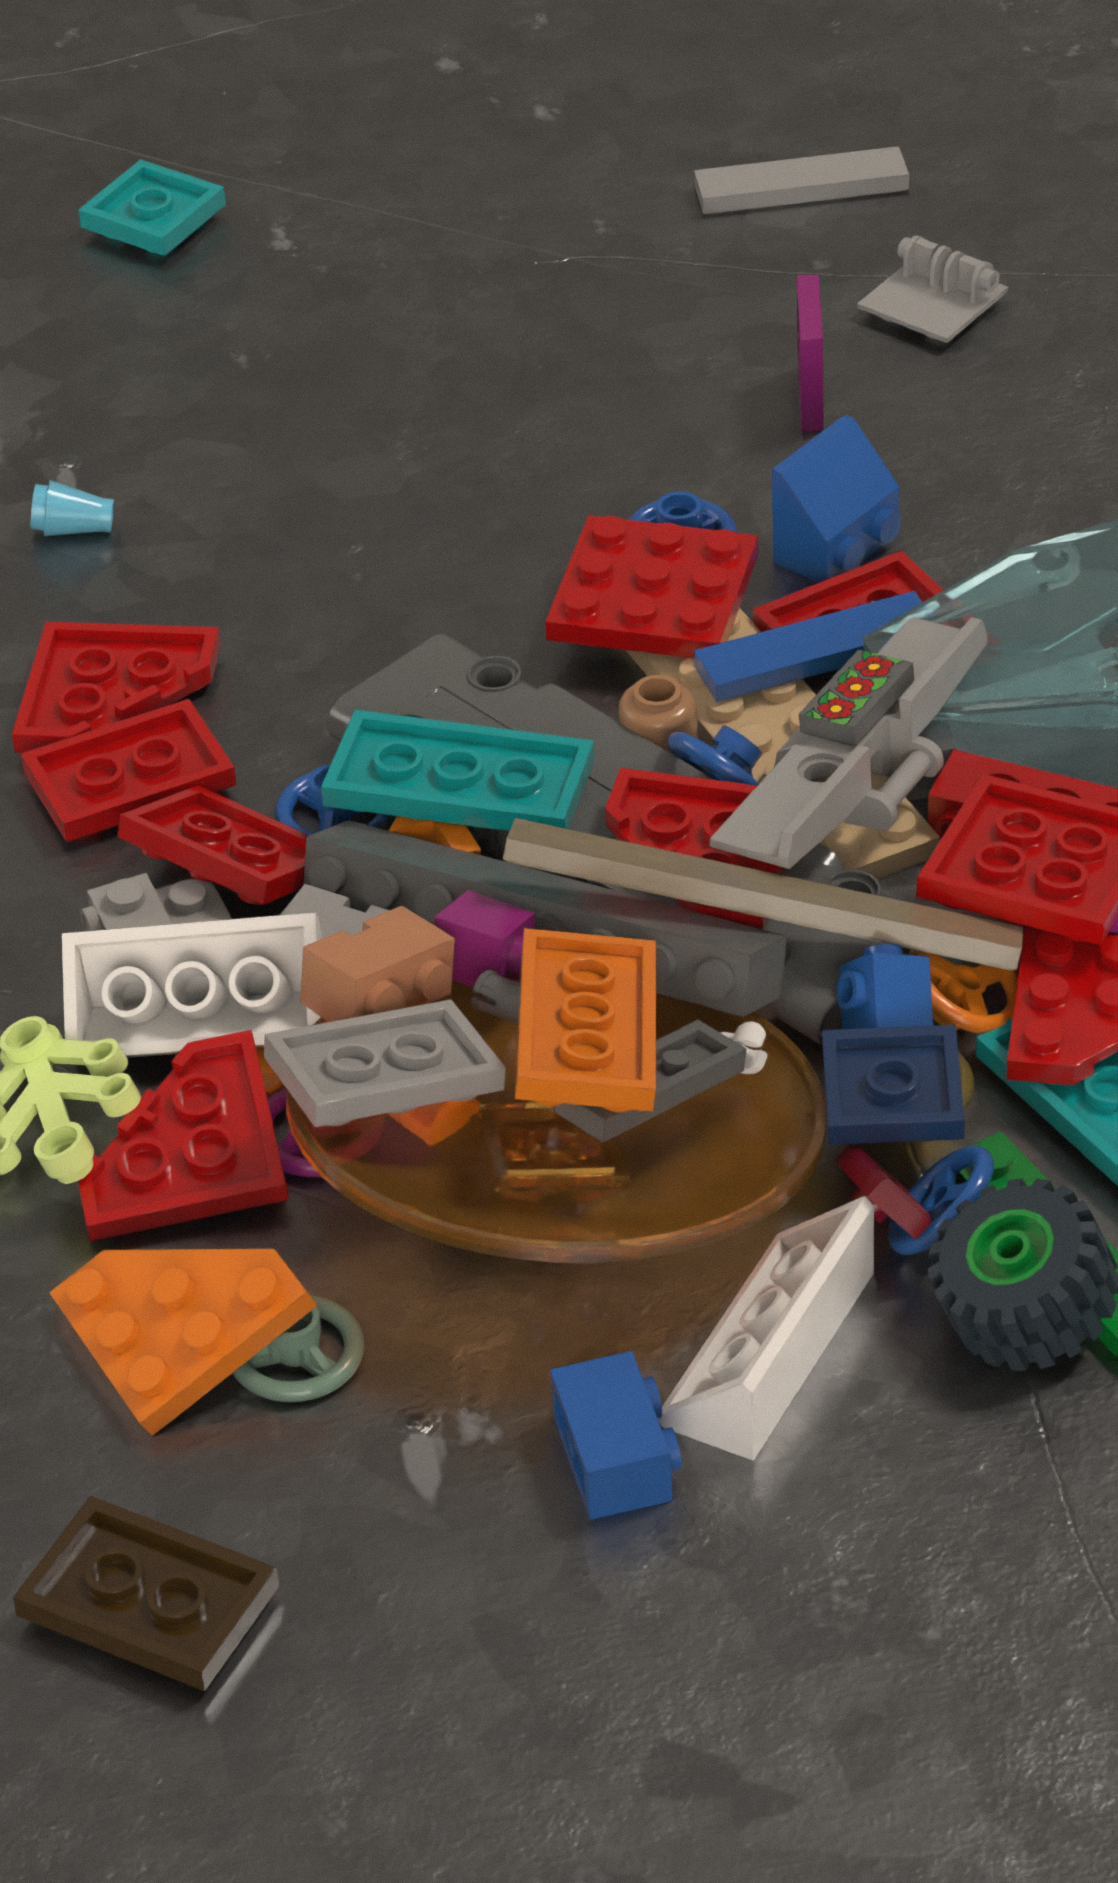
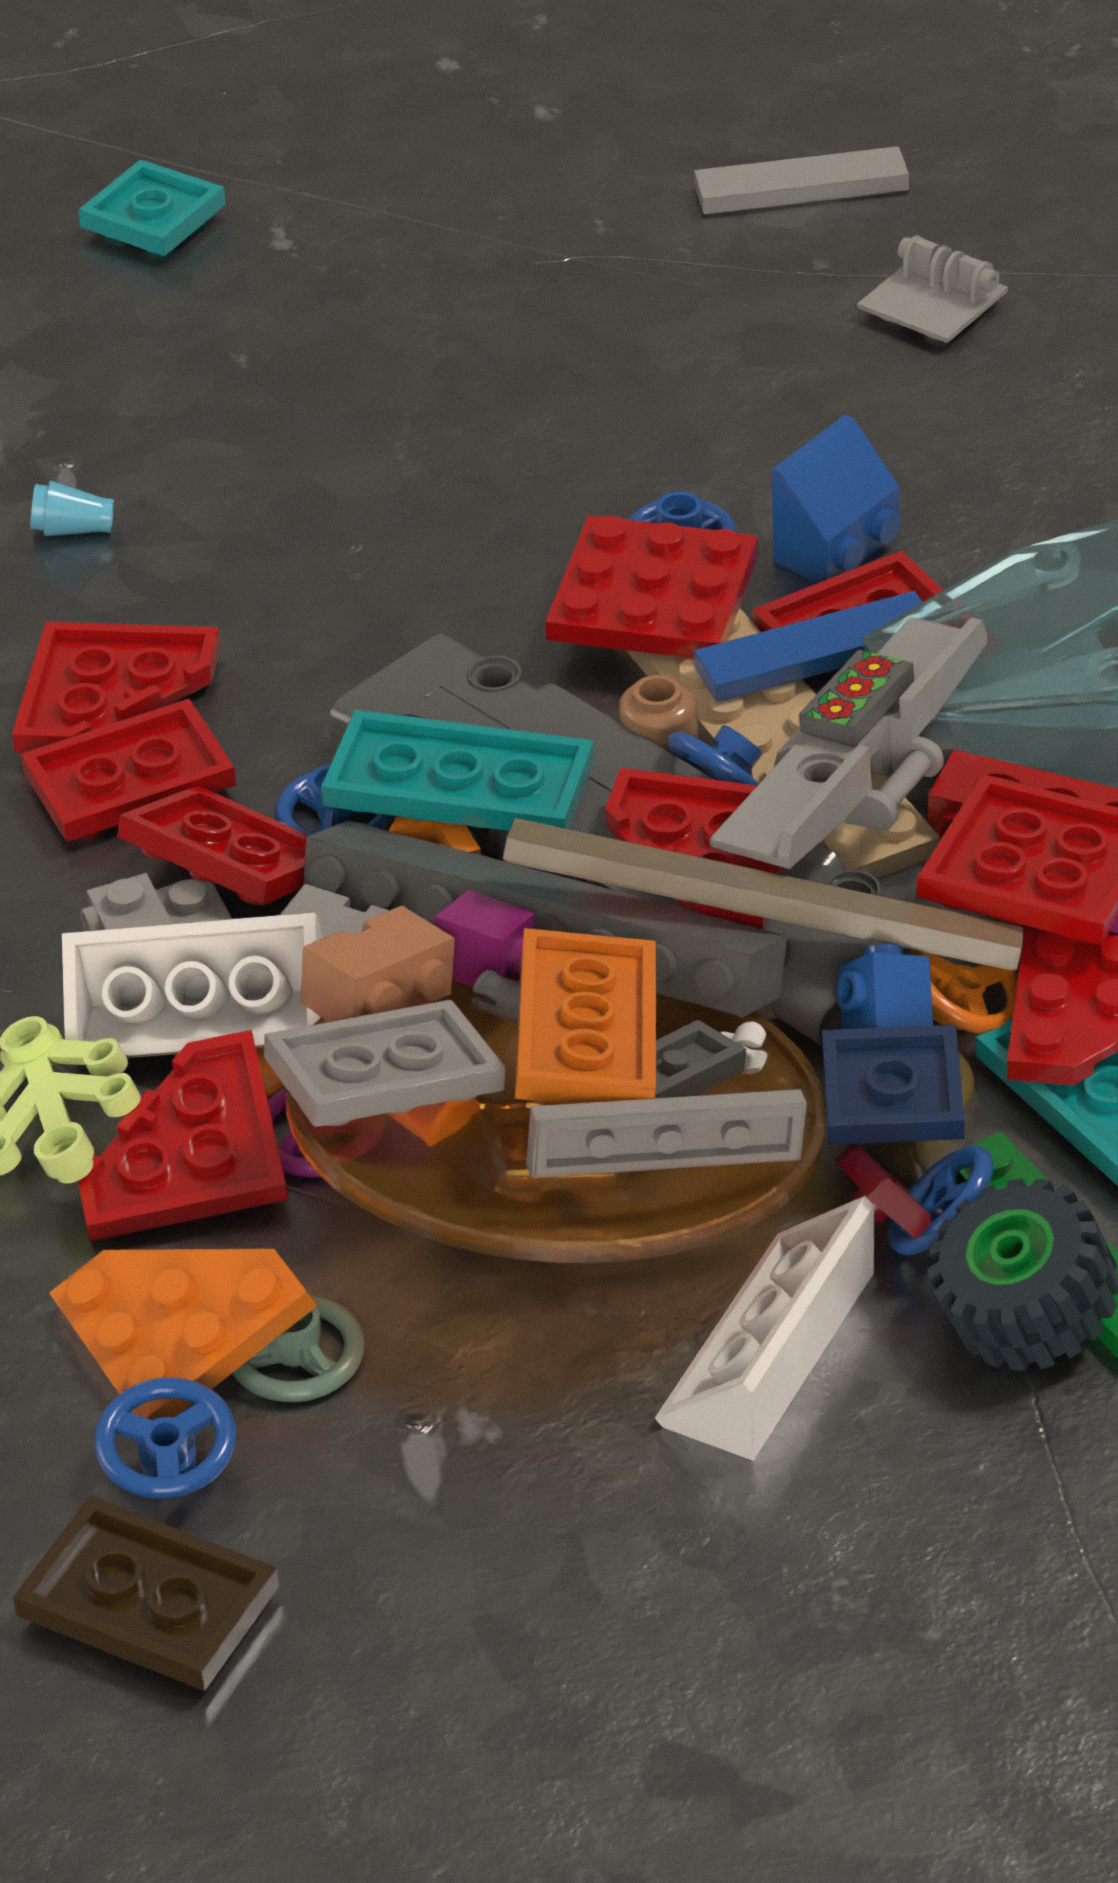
(165, 1443): none -> blue piece
(614, 1434): blue brick -> none
(665, 1133): none -> light grey tile
(810, 353): magenta tile -> none

